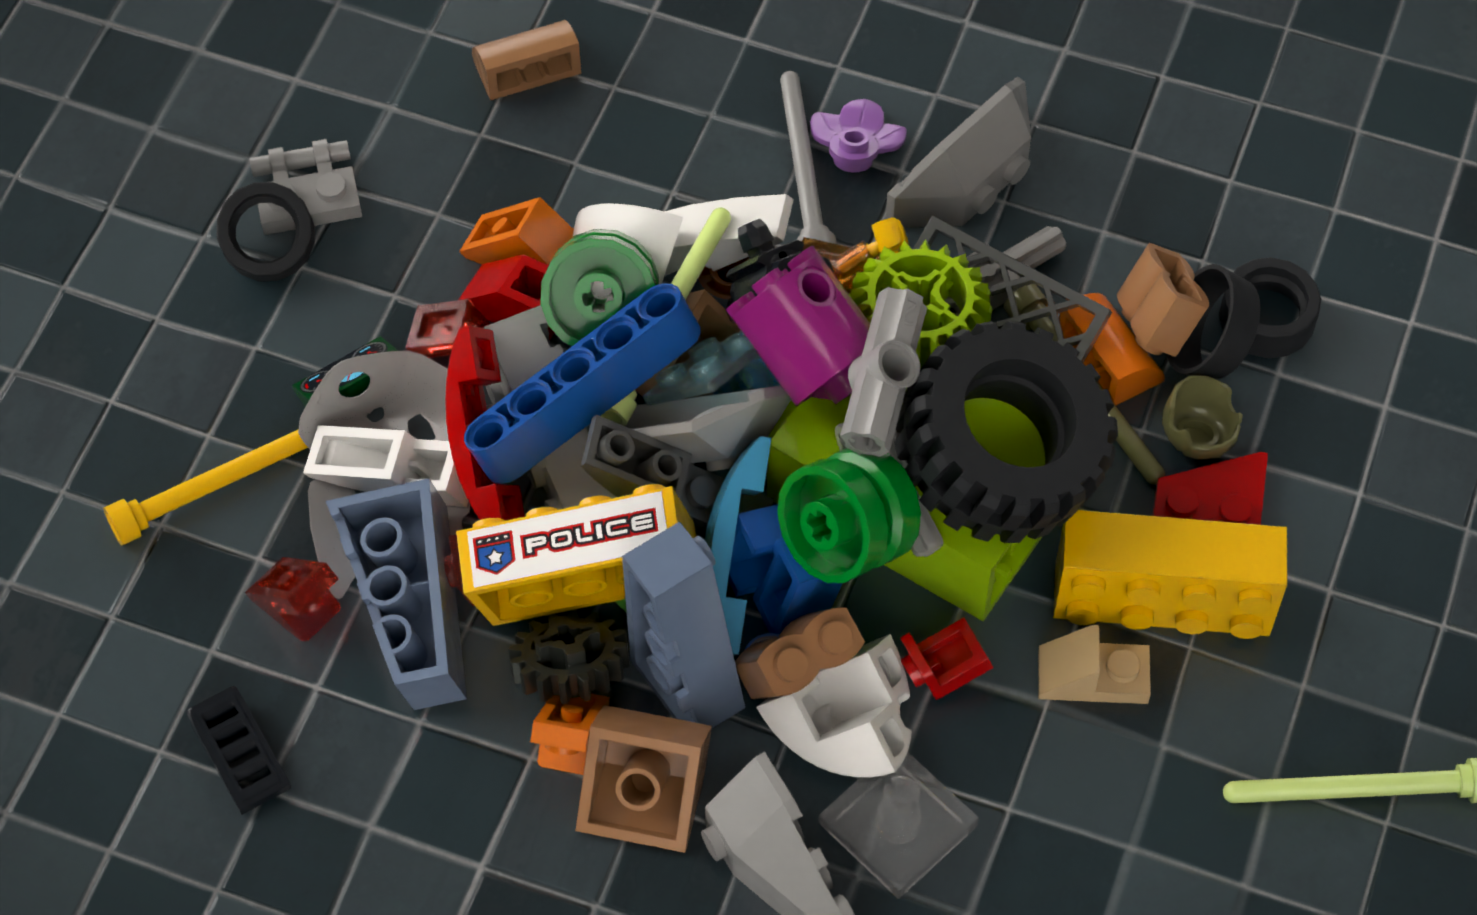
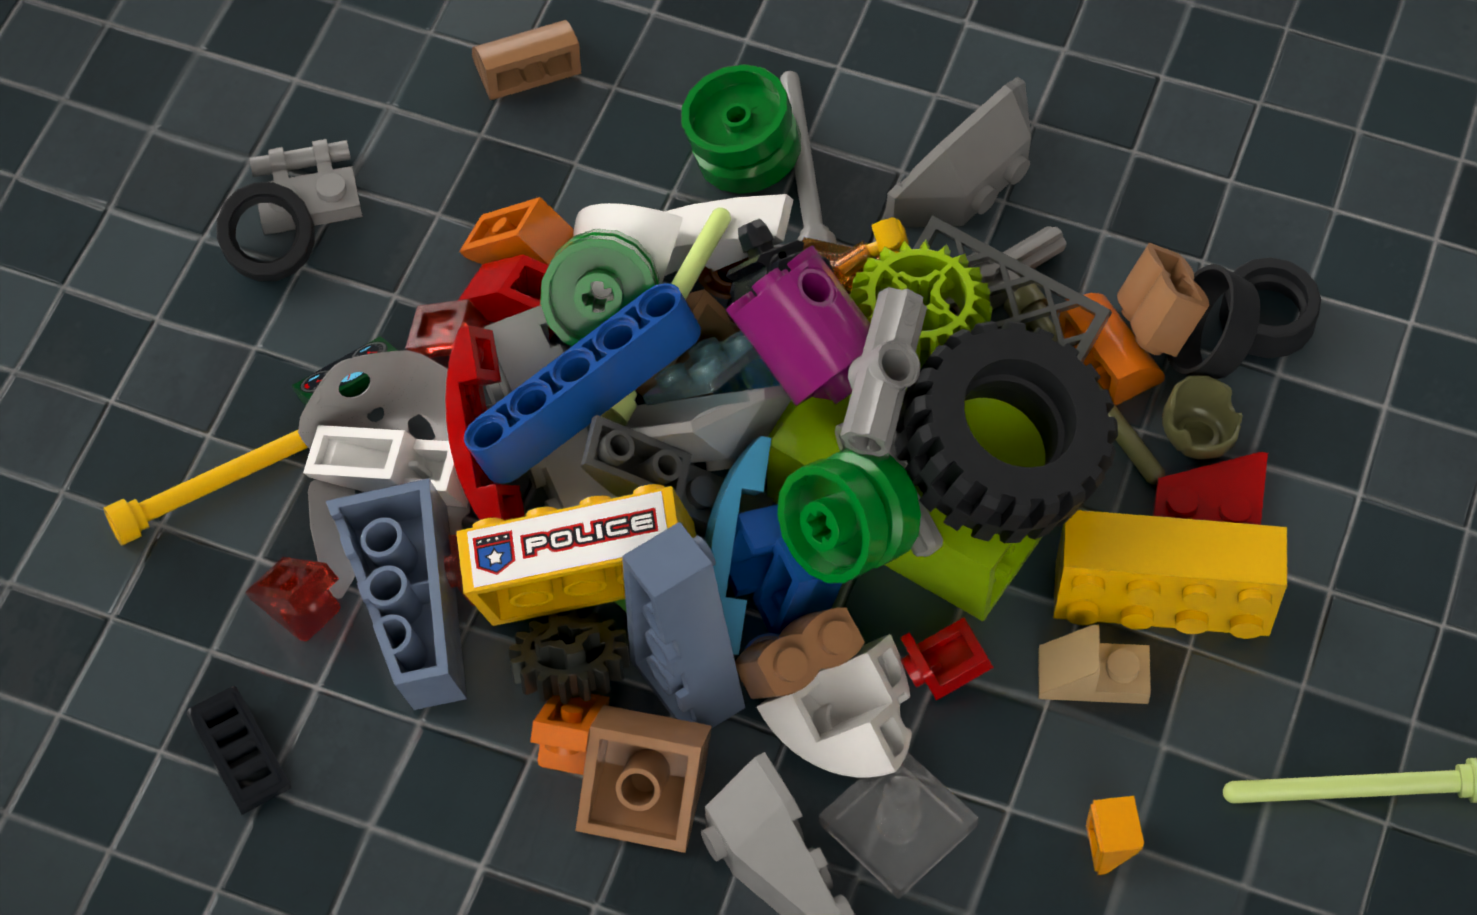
(741, 128): none -> green wheel
(856, 134): medium lavender plate -> none
(1113, 832): none -> light orange slope

